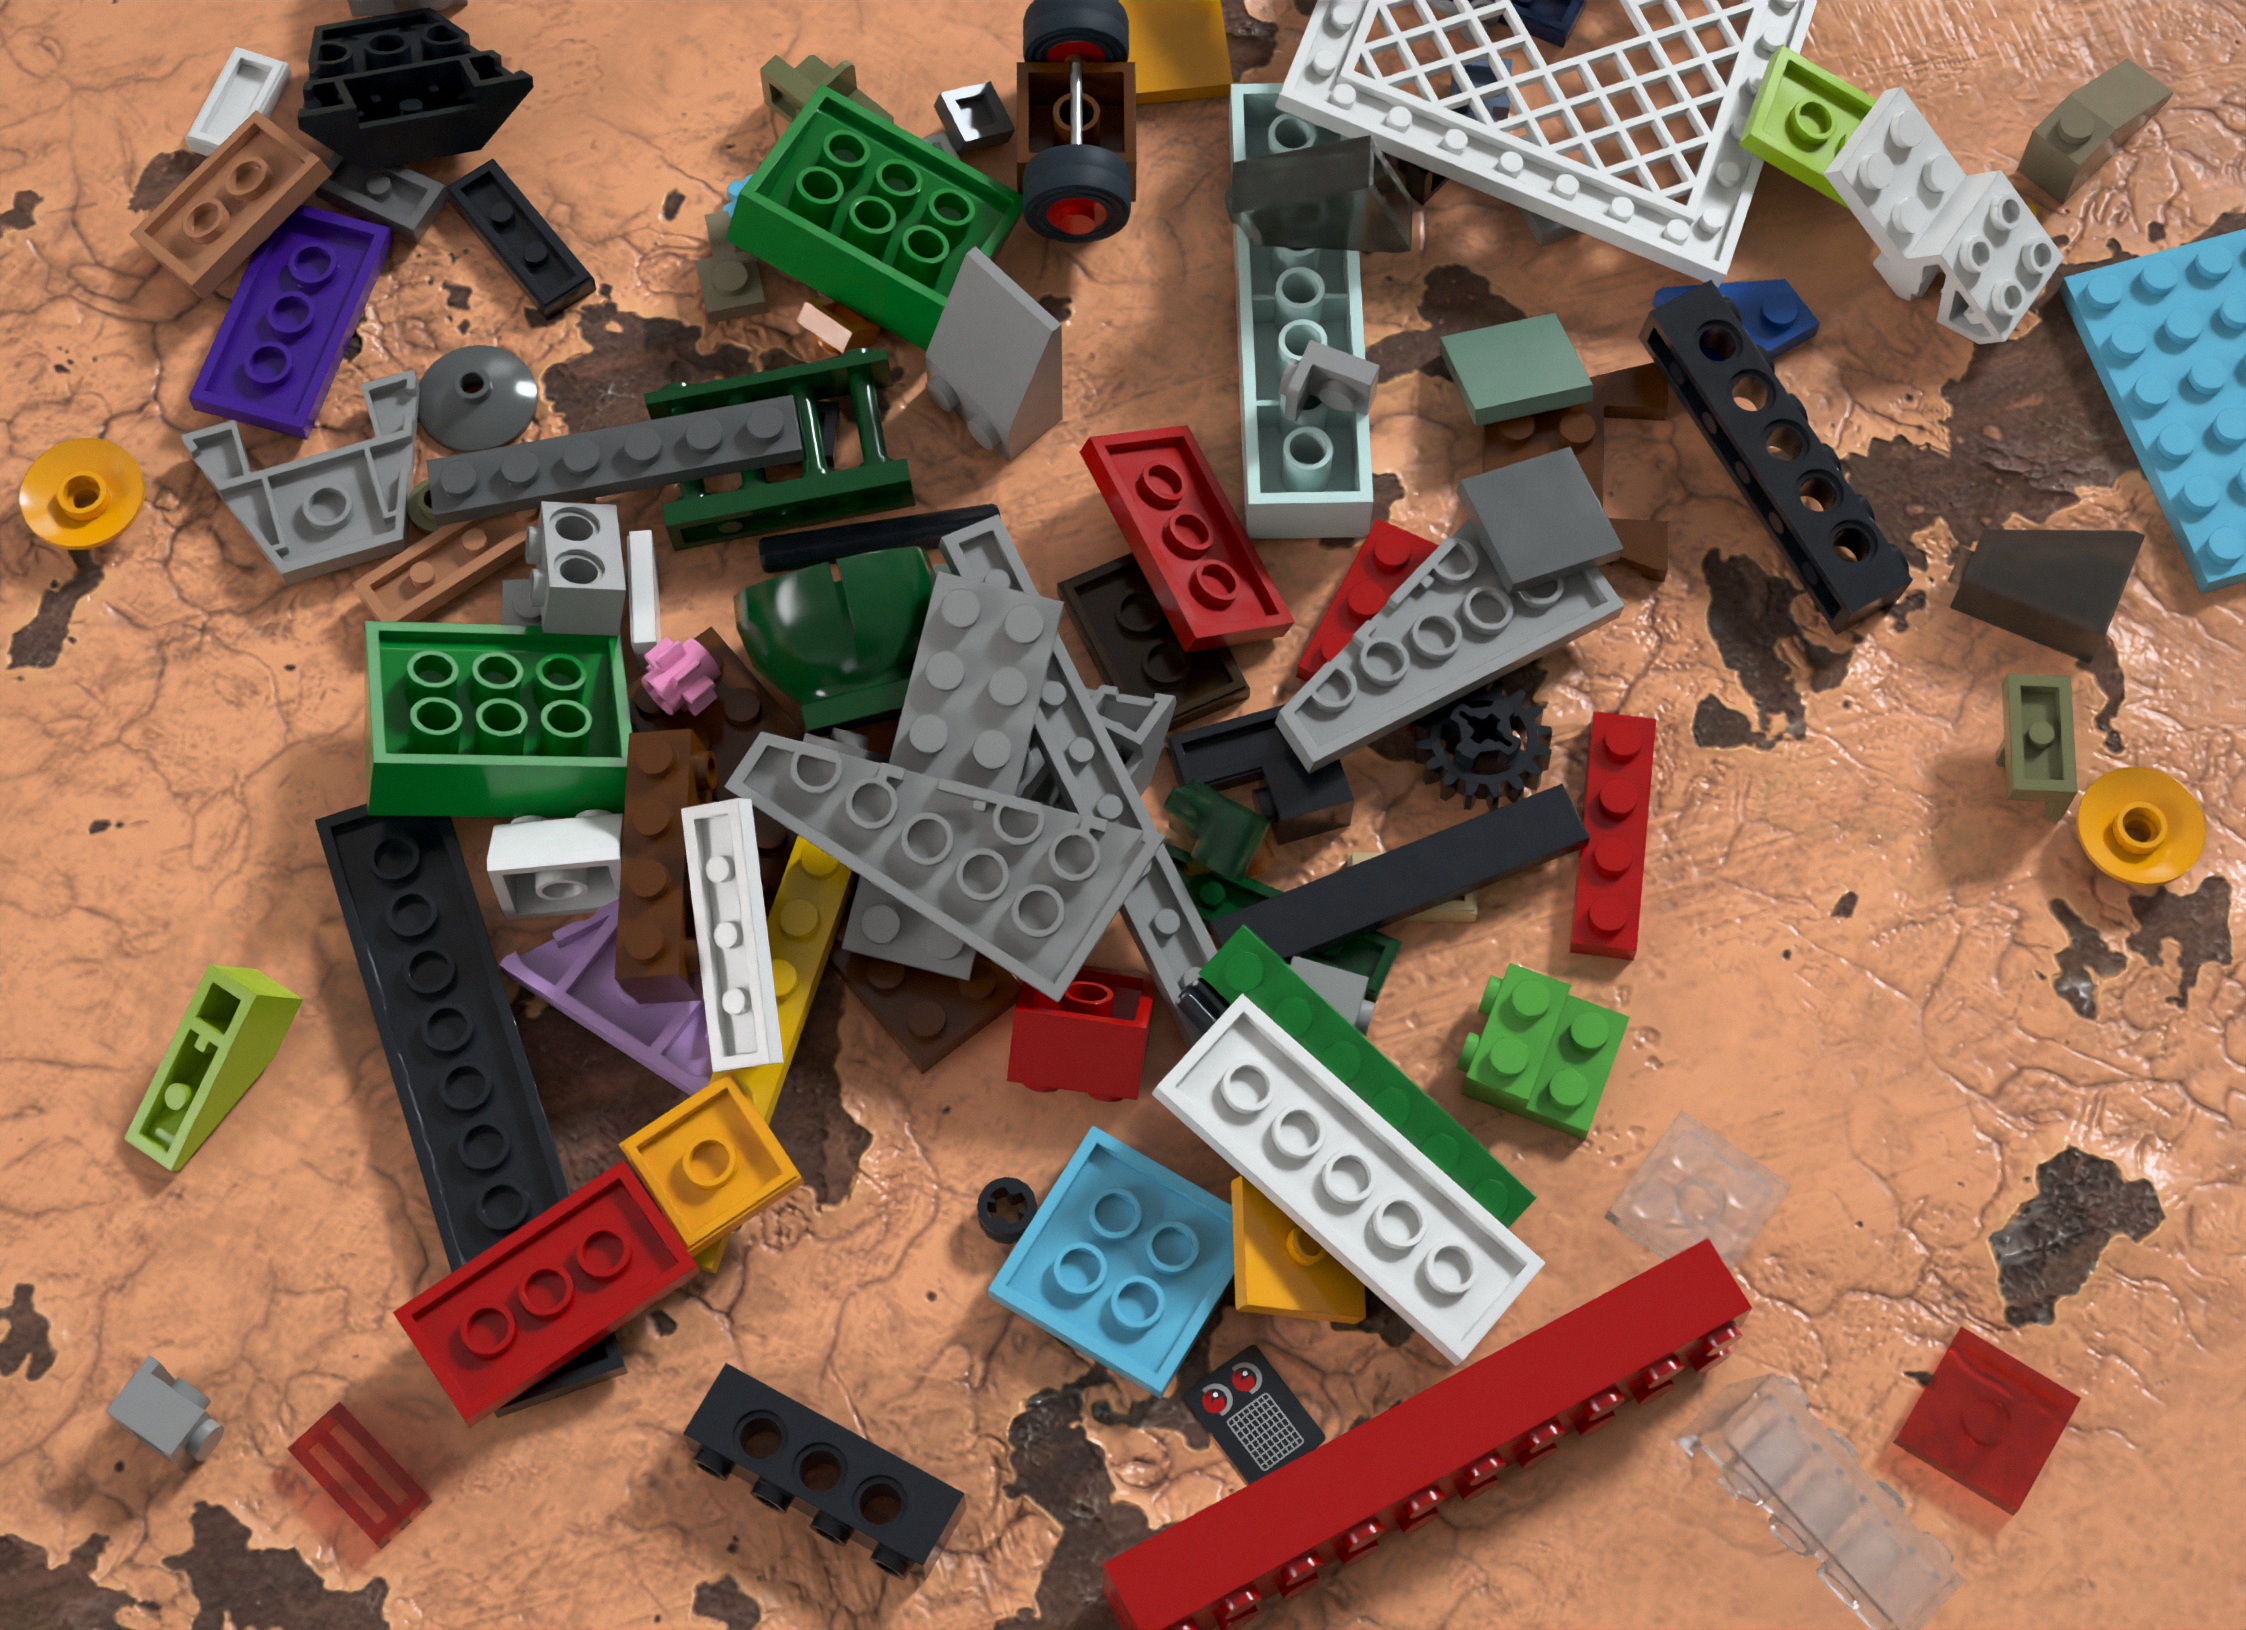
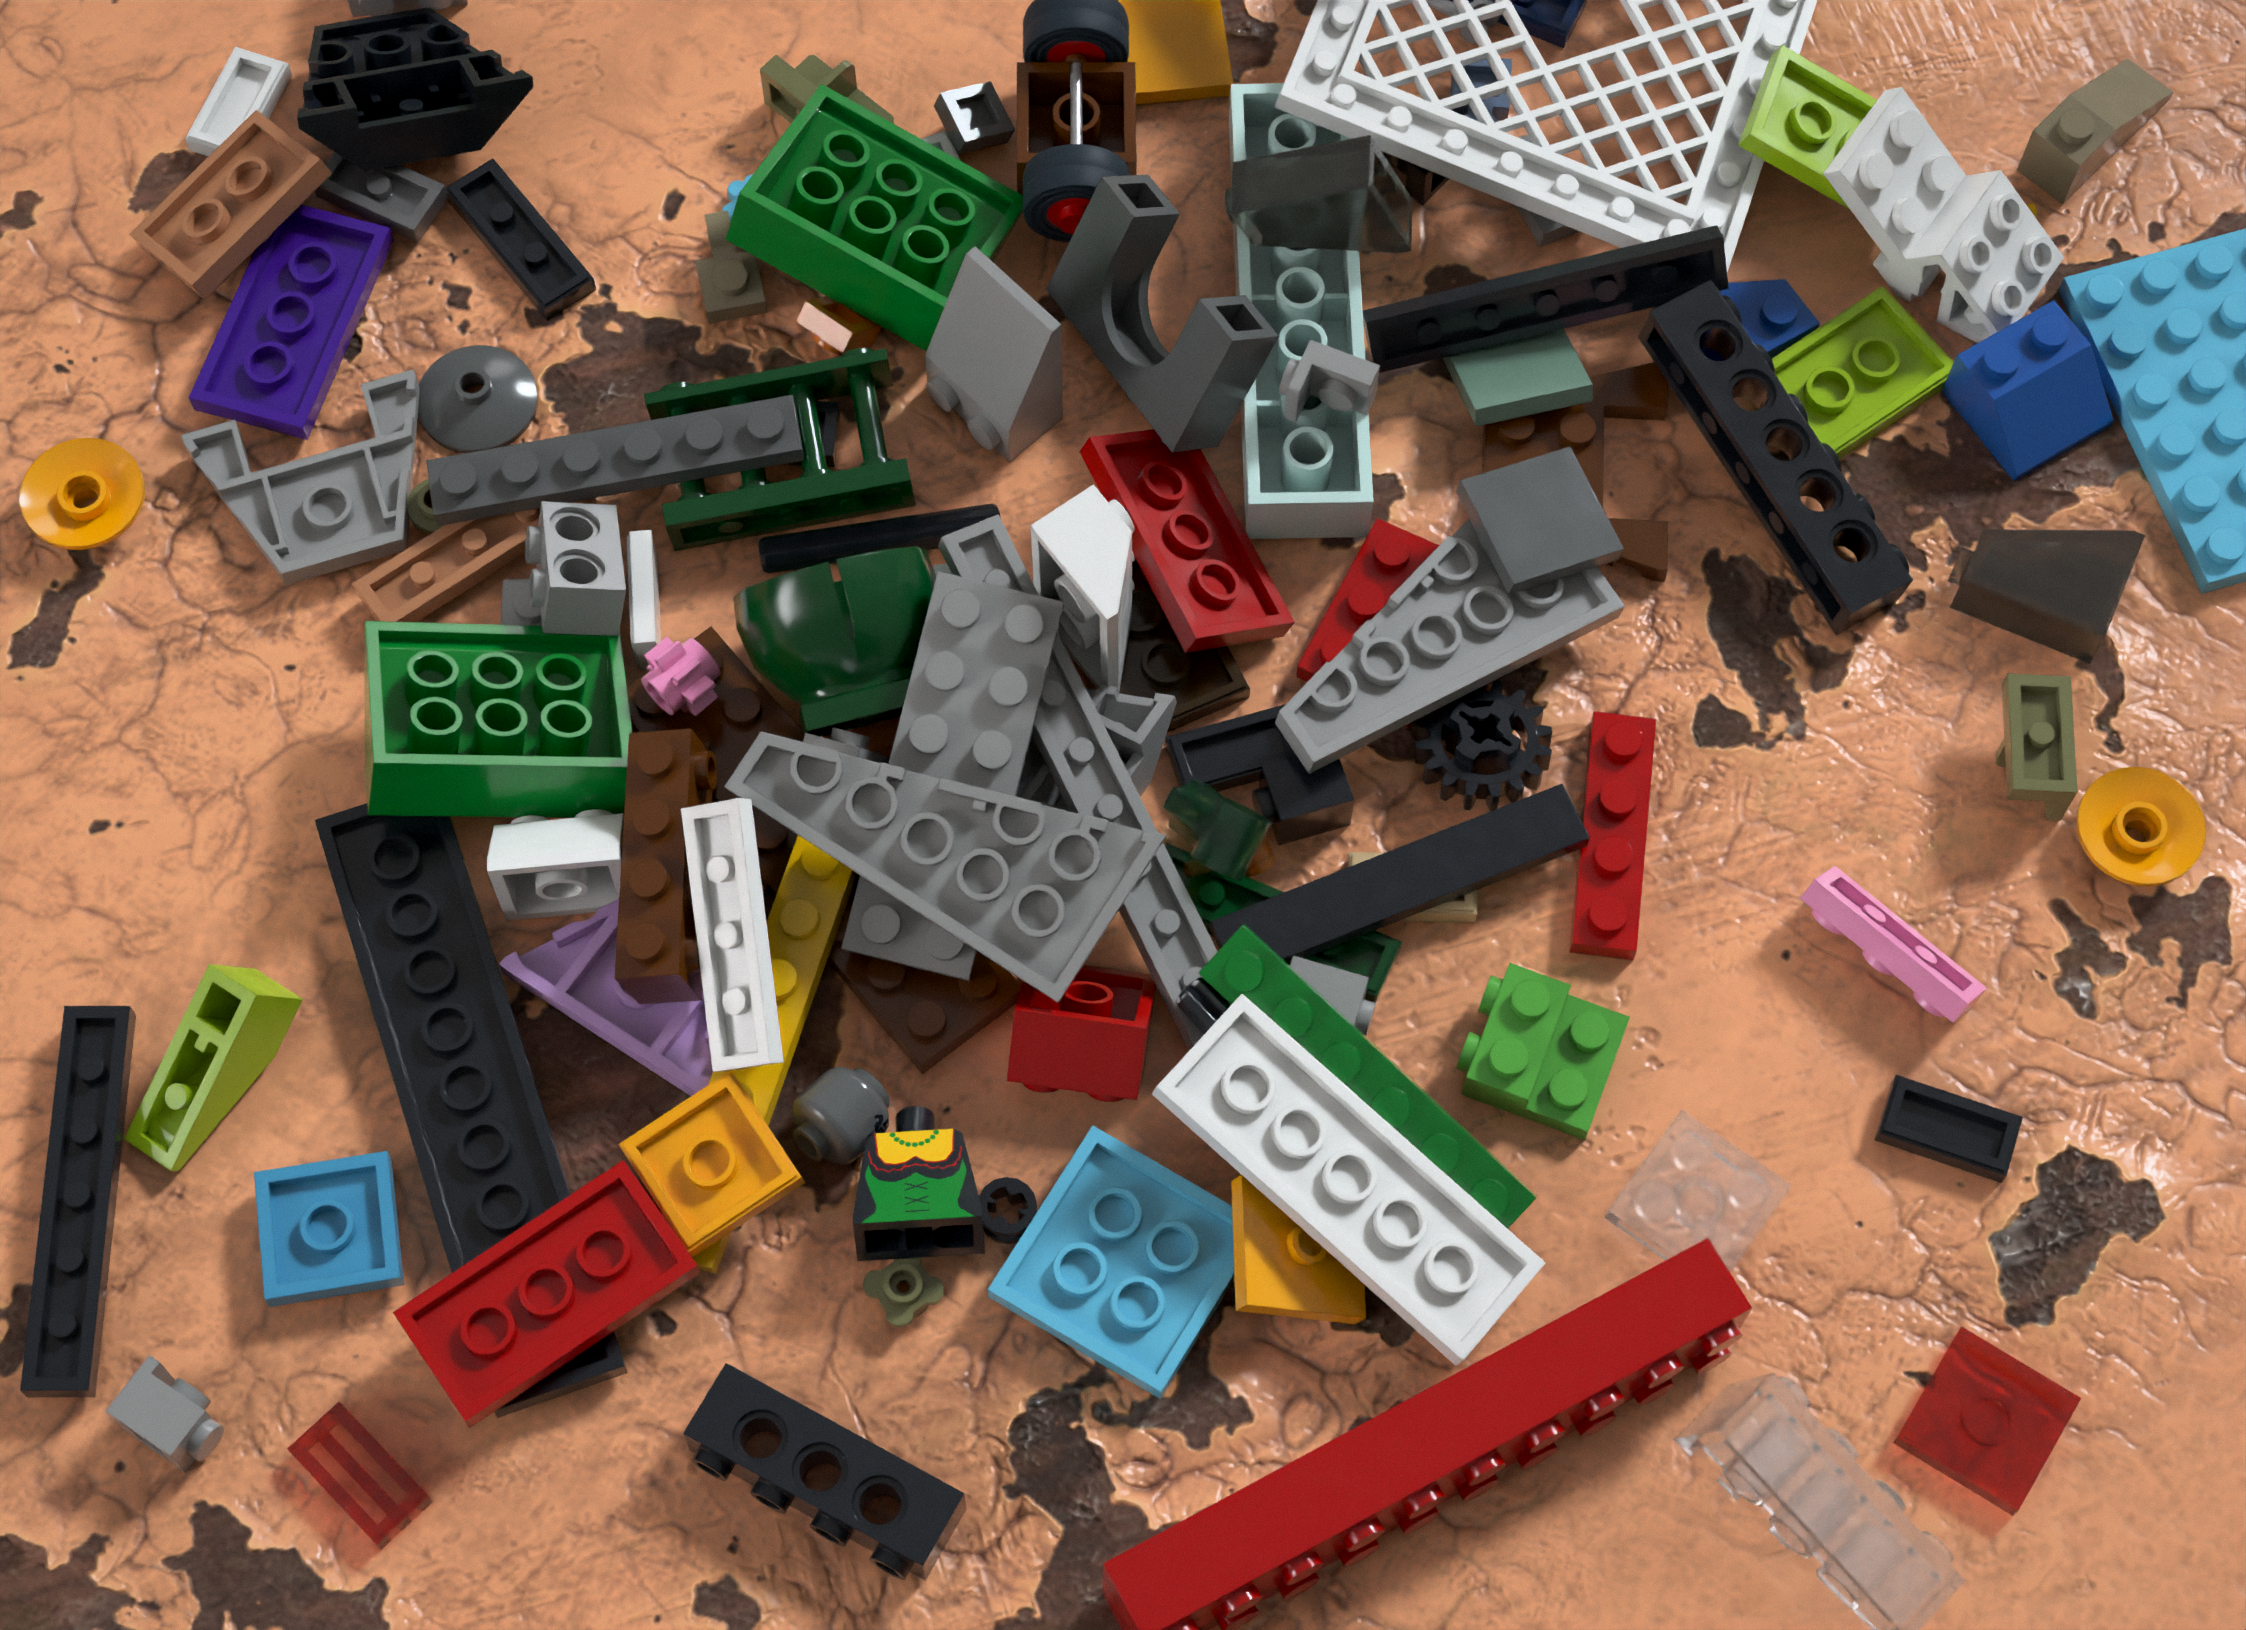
(78, 1202): none -> black plate
(328, 1229): none -> dark azure plate
(839, 1115): none -> dark grey head
(899, 1306): none -> olive plate
(917, 1193): none -> torso
(1086, 561): none -> white slope
(1104, 294): none -> dark grey arch
(1253, 1415): black sticker -> none
(1544, 299): none -> black plate
(1862, 371): none -> lime tile
(1892, 945): none -> bright pink plate
(1948, 1128): none -> black tile
(2030, 390): none -> blue slope

